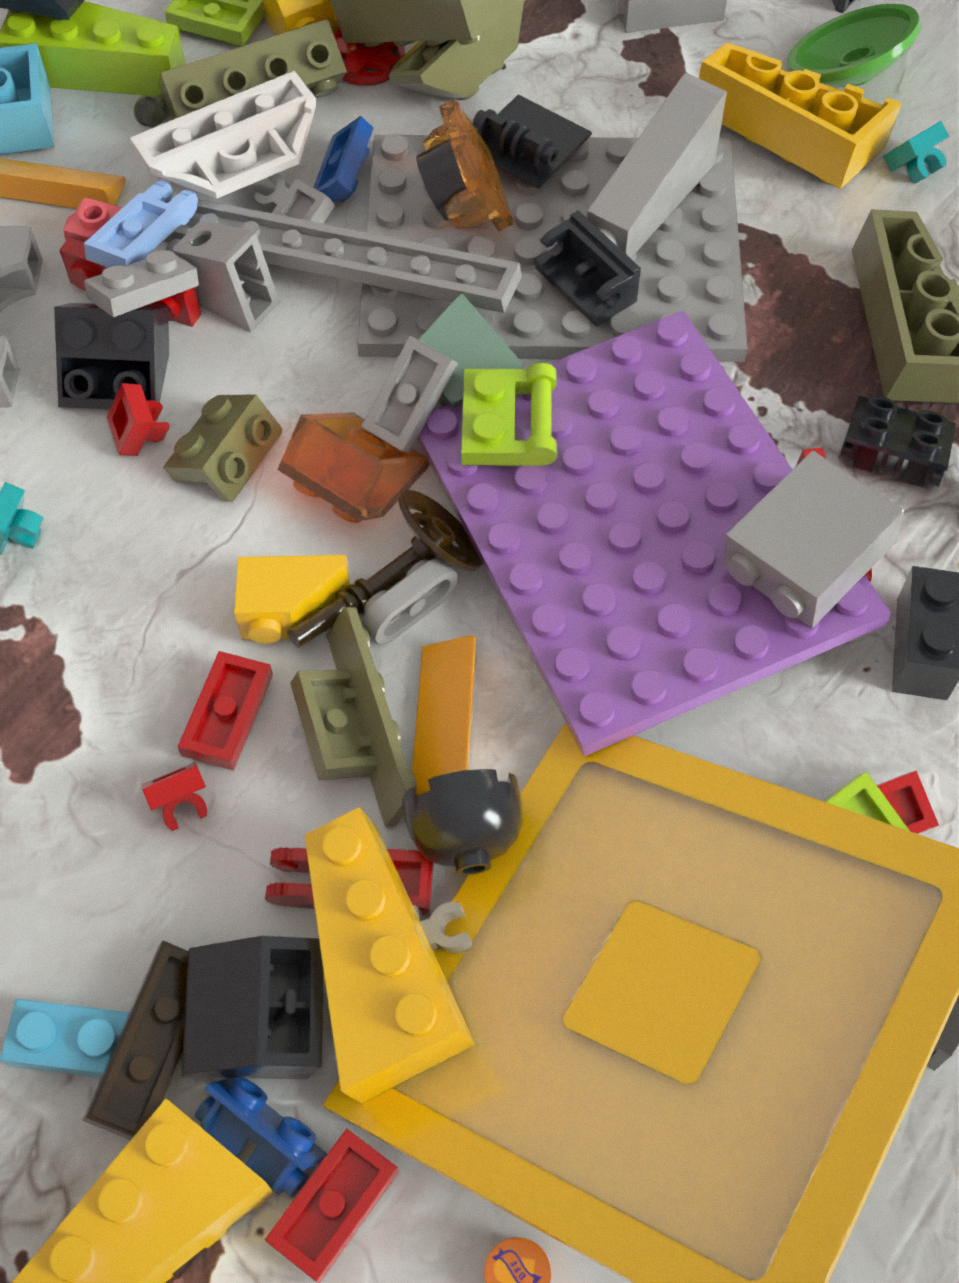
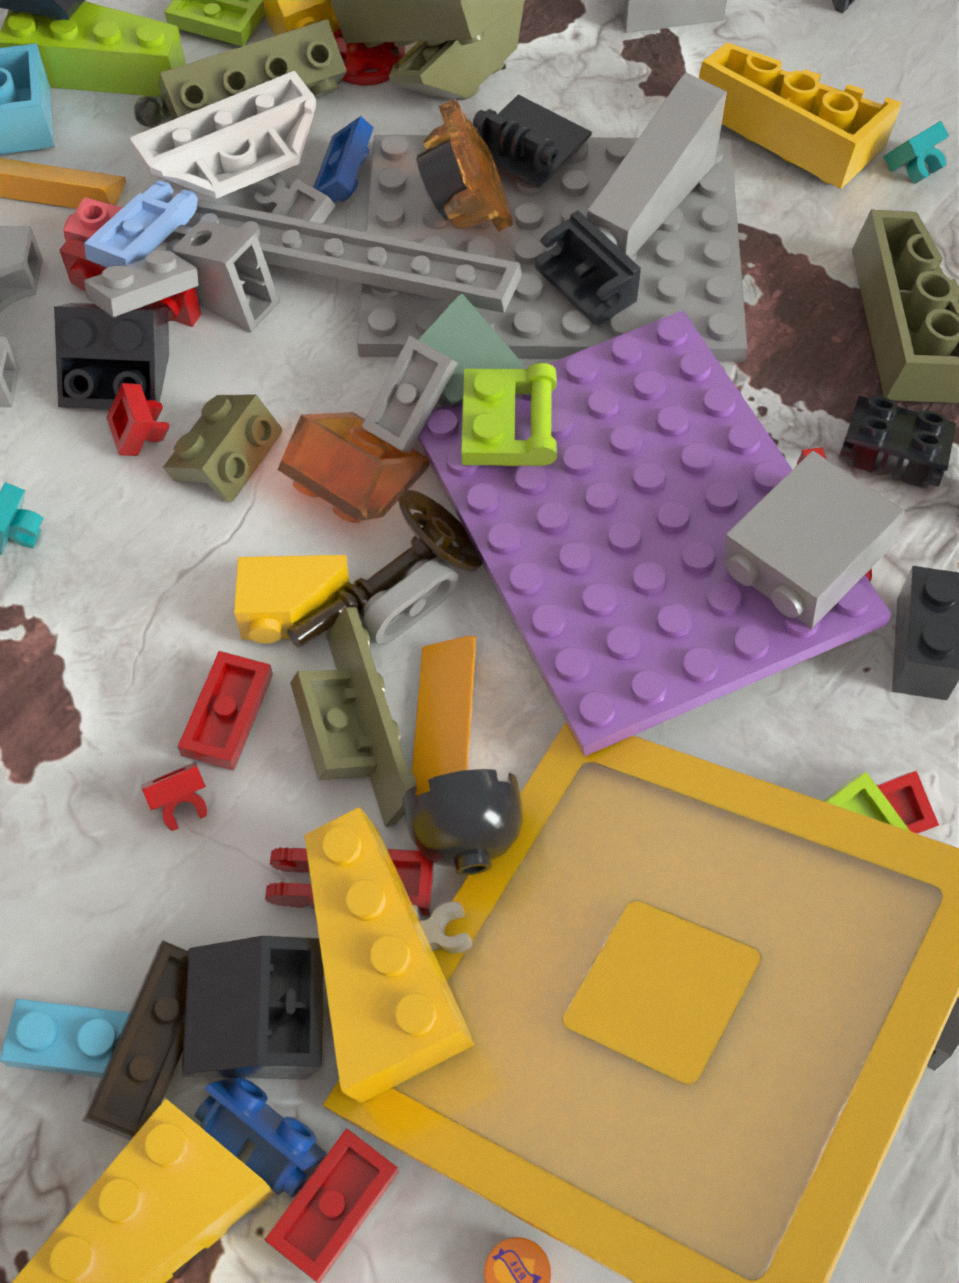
(857, 44): bright green dish -> none

